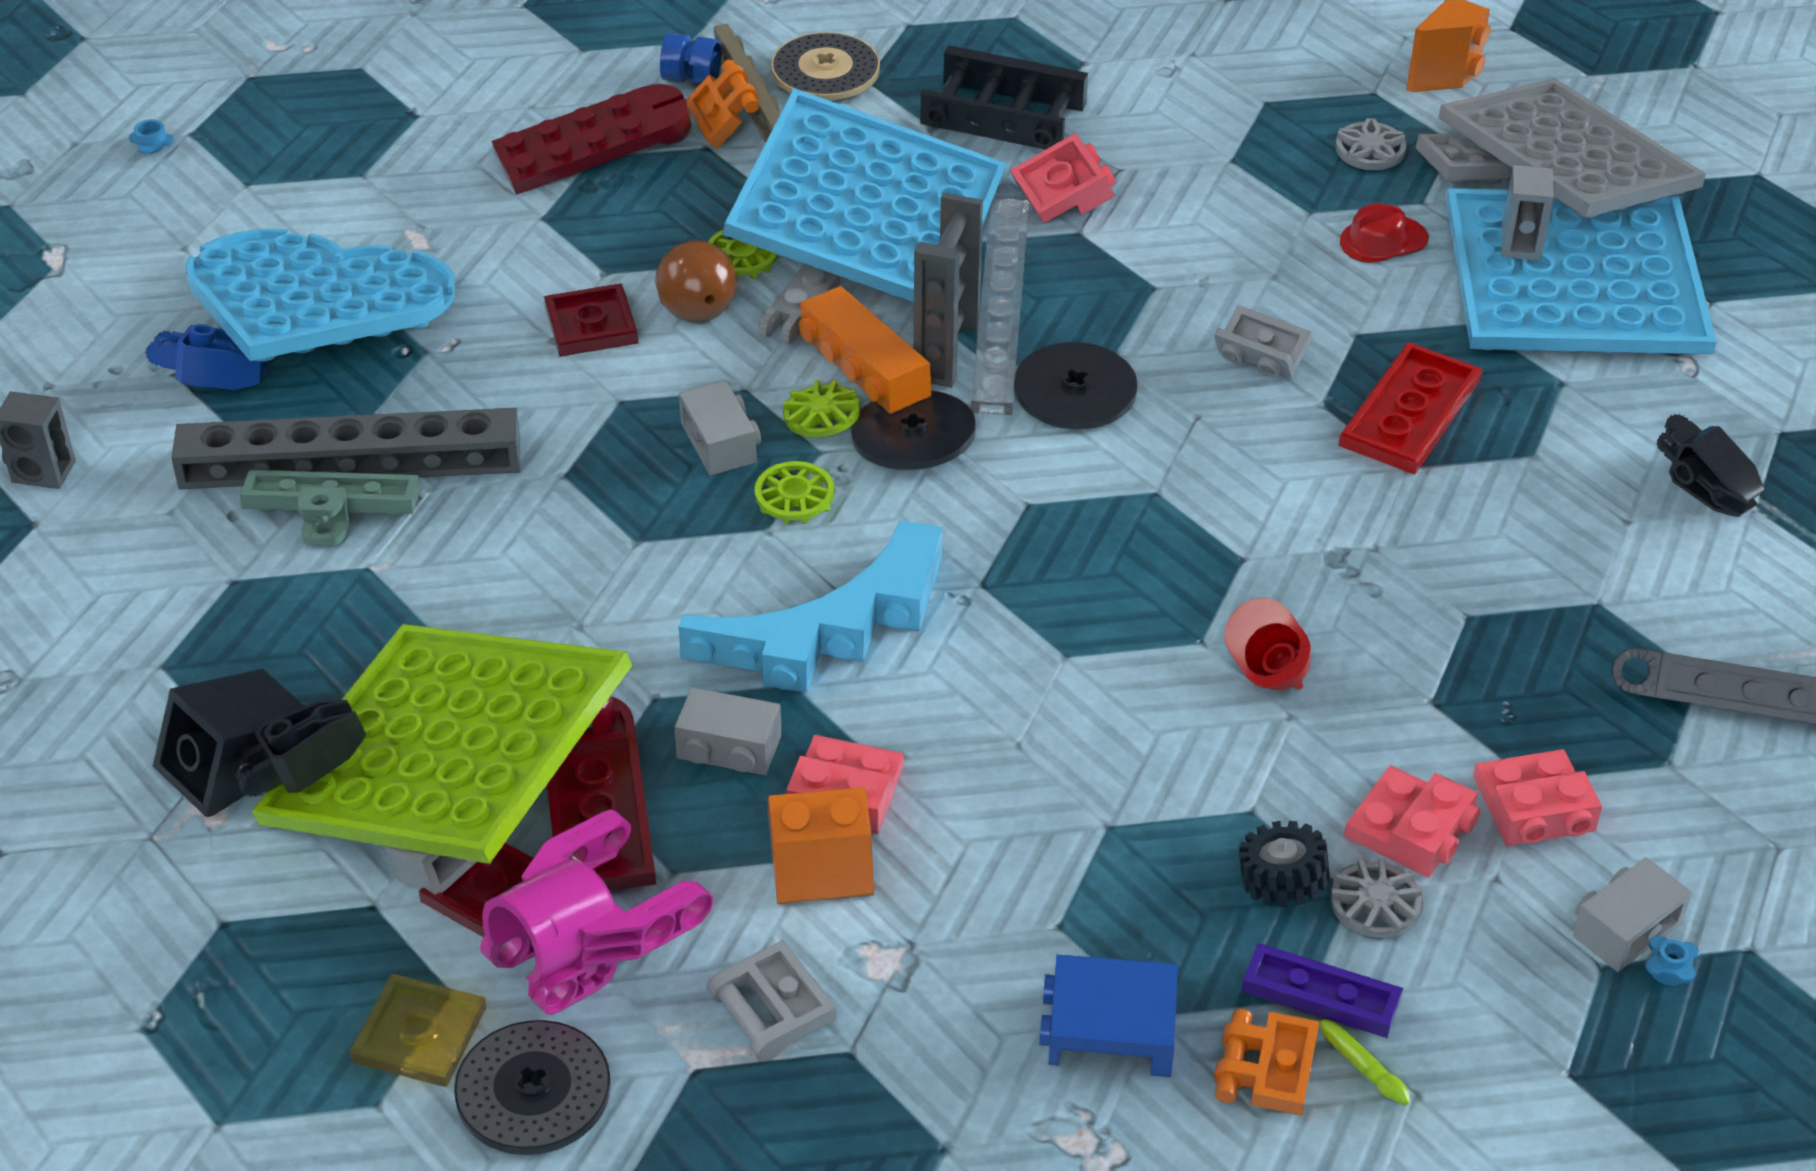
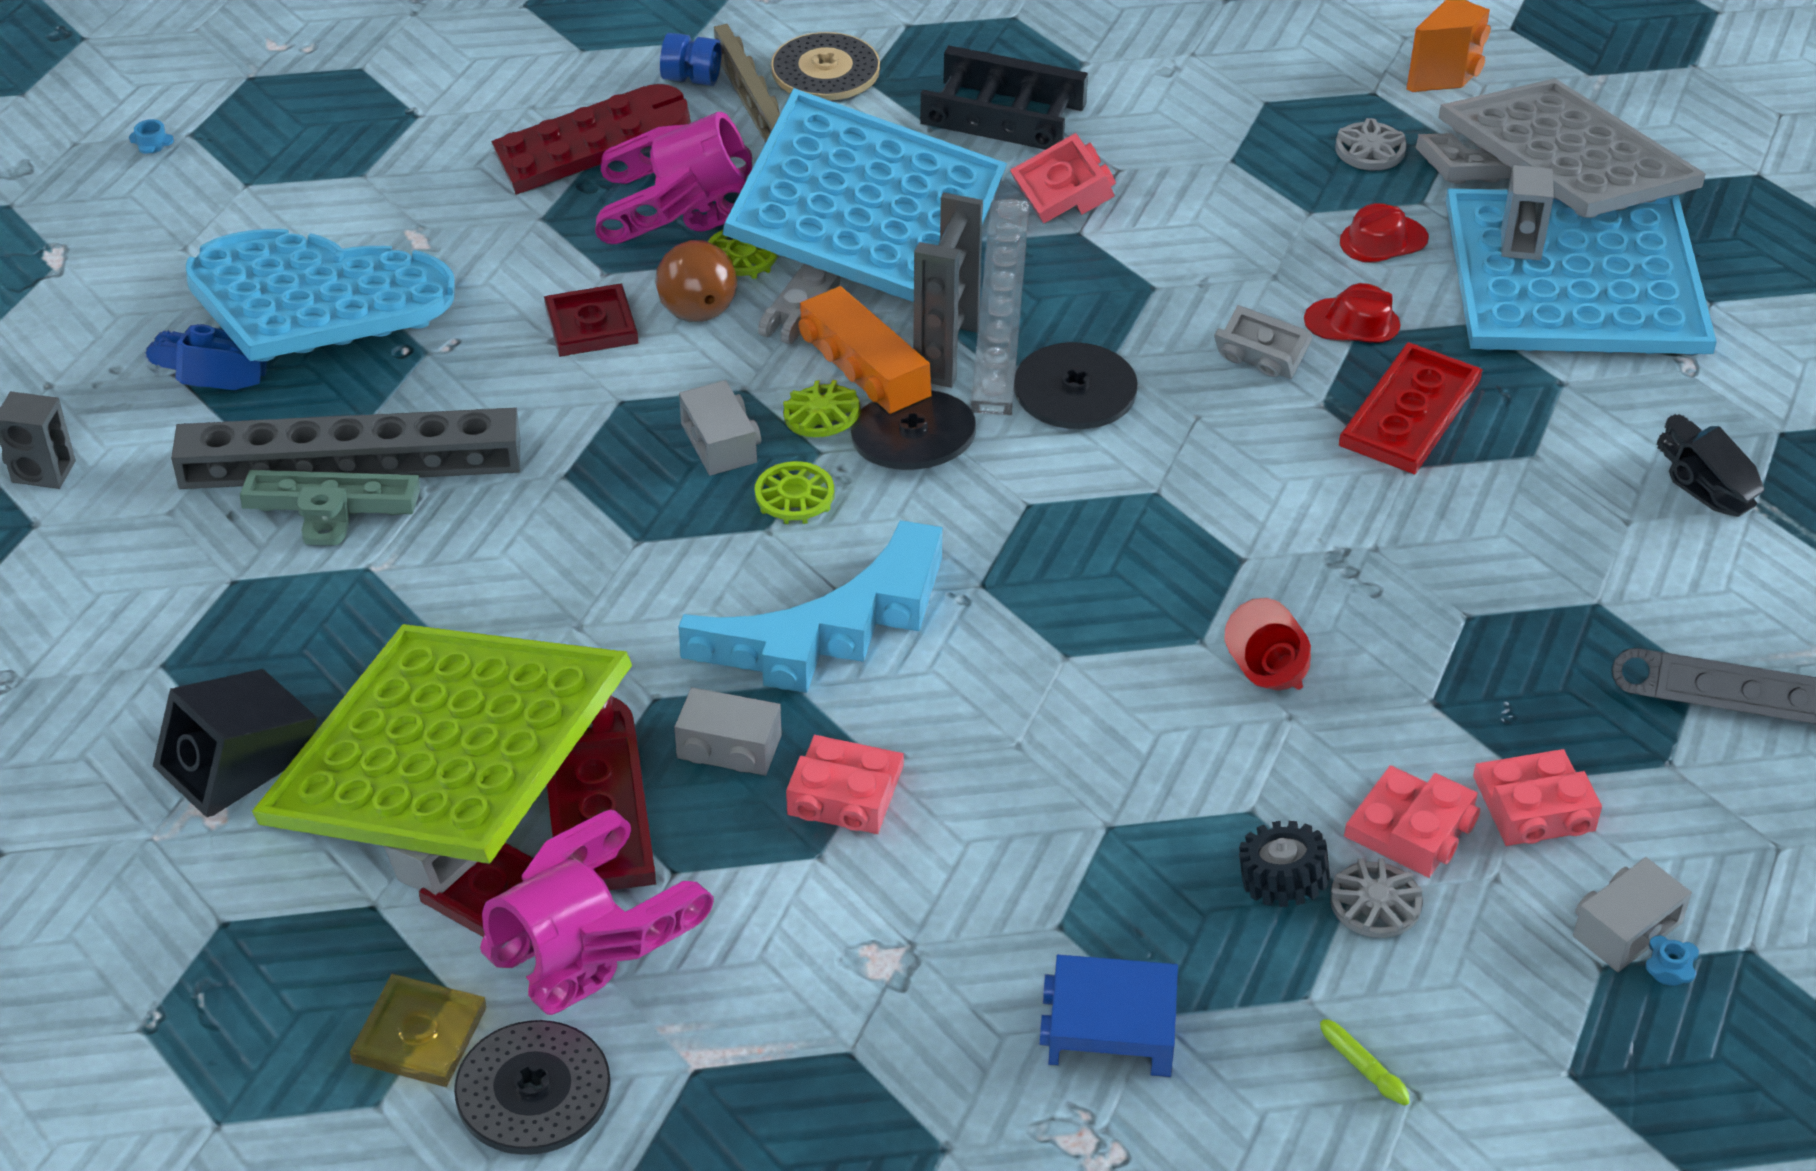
(299, 748): black hinge -> none
(690, 174): none -> dark pink piece
(715, 110): orange plate -> none
(783, 988): light grey plate -> none
(821, 845): orange slope -> none
(1283, 1065): orange plate -> none
(1322, 990): dark purple plate -> none
(1355, 314): none -> red piece

